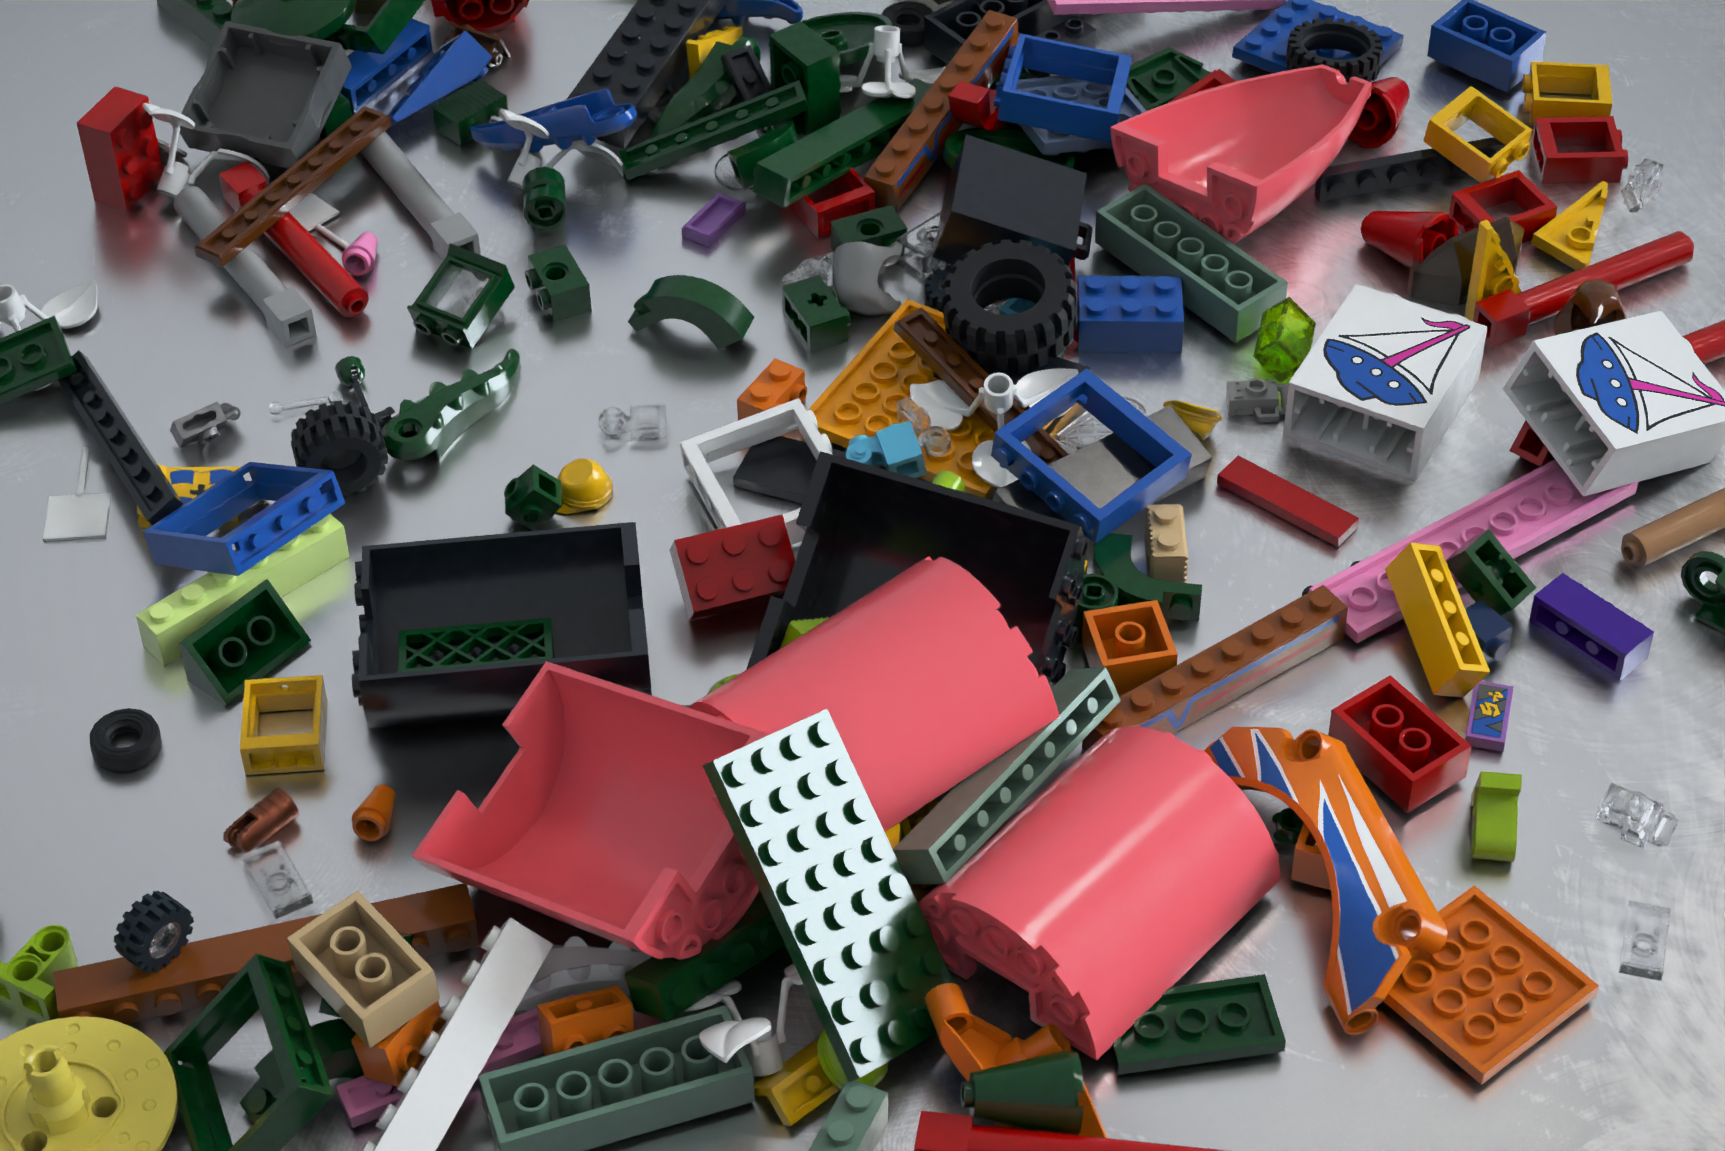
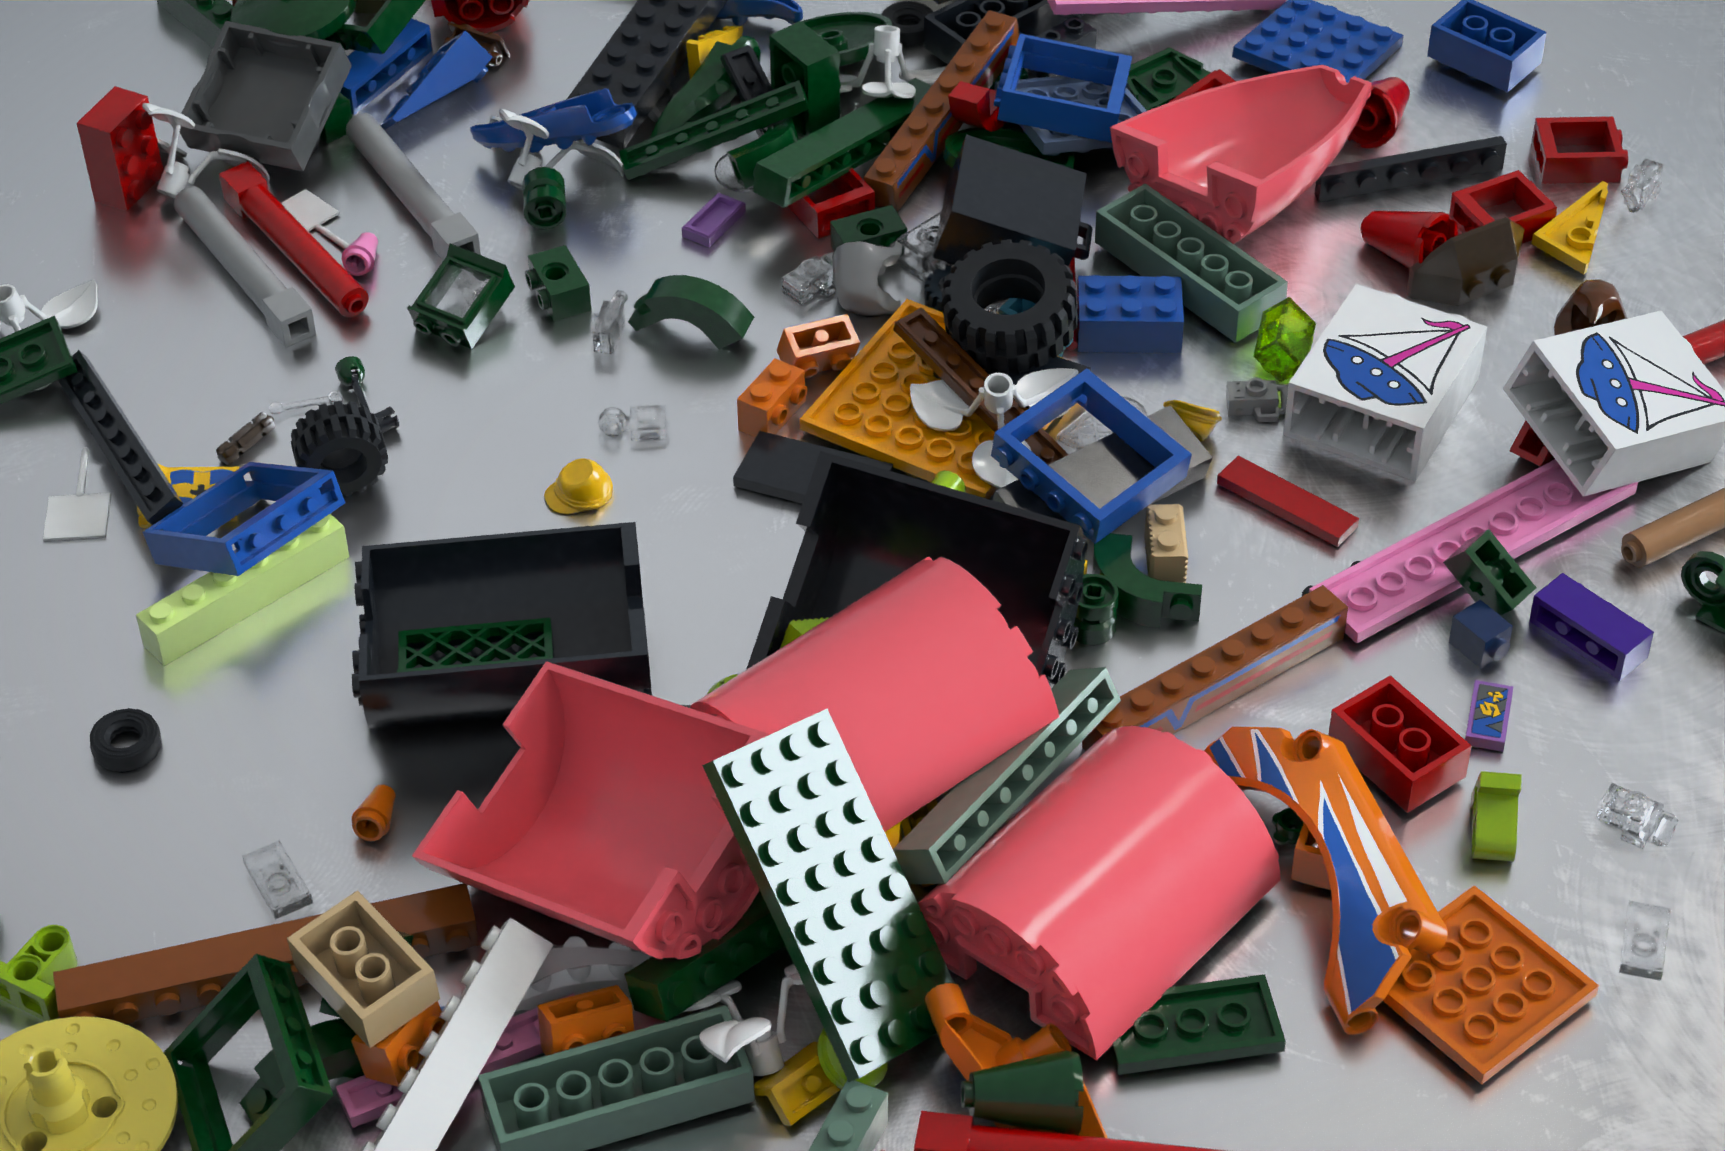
(153, 931): black wheel -> none
(203, 423): flat silver piece -> none
(242, 643): dark green slope -> none
(245, 438): none -> dark brown axle
(261, 821): copper hinge -> none
(286, 751): yellow window -> none
(292, 187): reddish brown tile -> none
(449, 410): dark green animal -> none
(466, 109): dark green brick -> none
(533, 497): dark green brick -> none
(609, 324): none -> clear piece
(733, 566): red brick -> none
(738, 436): white window -> none
(815, 313): dark green brick -> none
(819, 345): none -> orange brick
(891, 447): medium azure brick -> none
(933, 439): clear plate -> none
(1129, 643): orange brick -> none
(1336, 36): black tyre -> none
(1437, 620): yellow brick -> none
(1490, 269): yellow wing -> none
(1491, 118): yellow window -> none
(1512, 313): red brick -> none
(1566, 79): yellow window -> none

